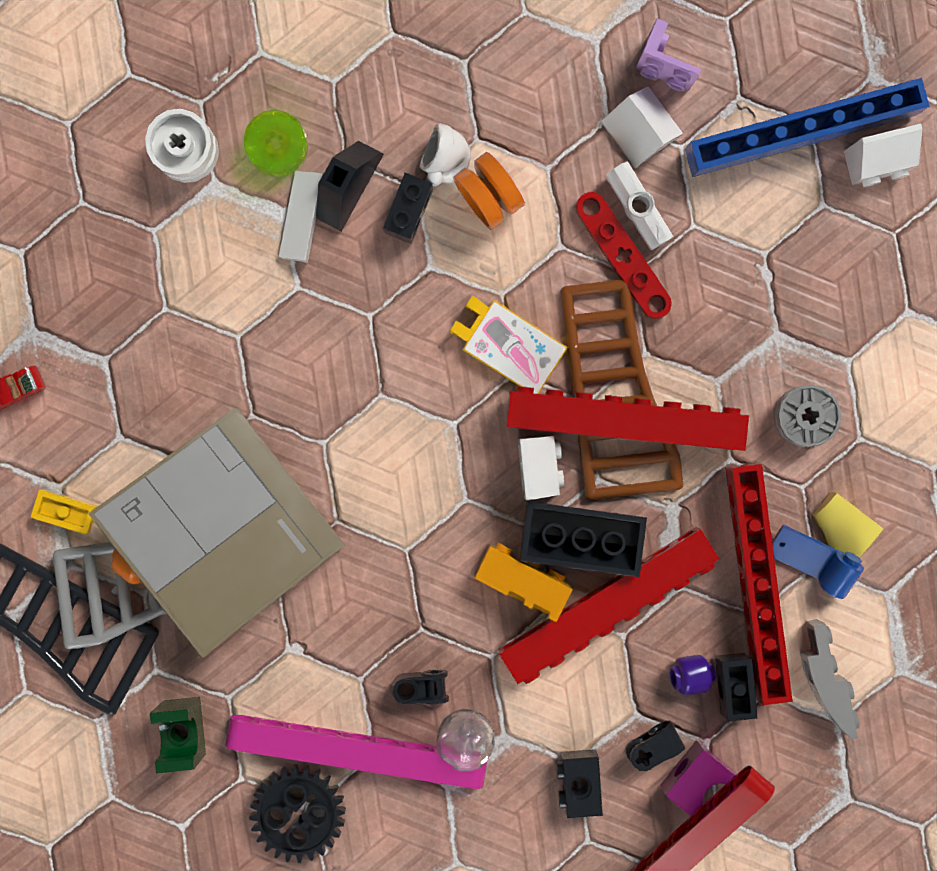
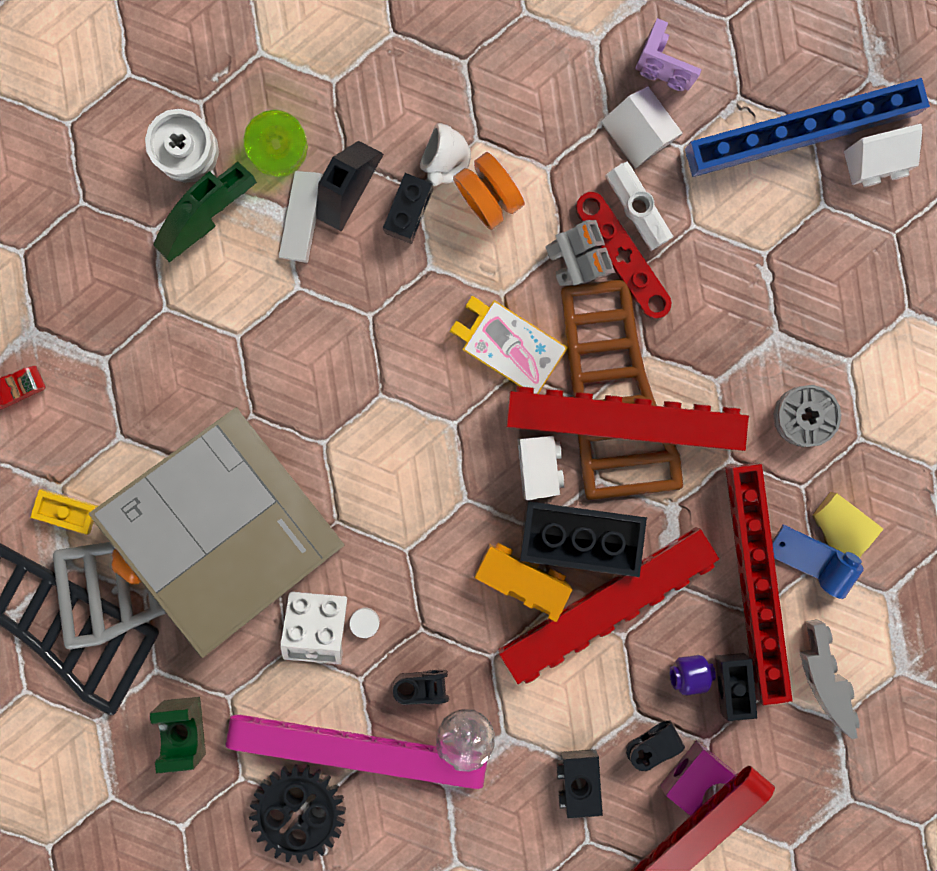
(193, 212): none -> dark green slope
(314, 628): none -> white bracket
(364, 622): none -> white tile
(572, 245): none -> light grey hips

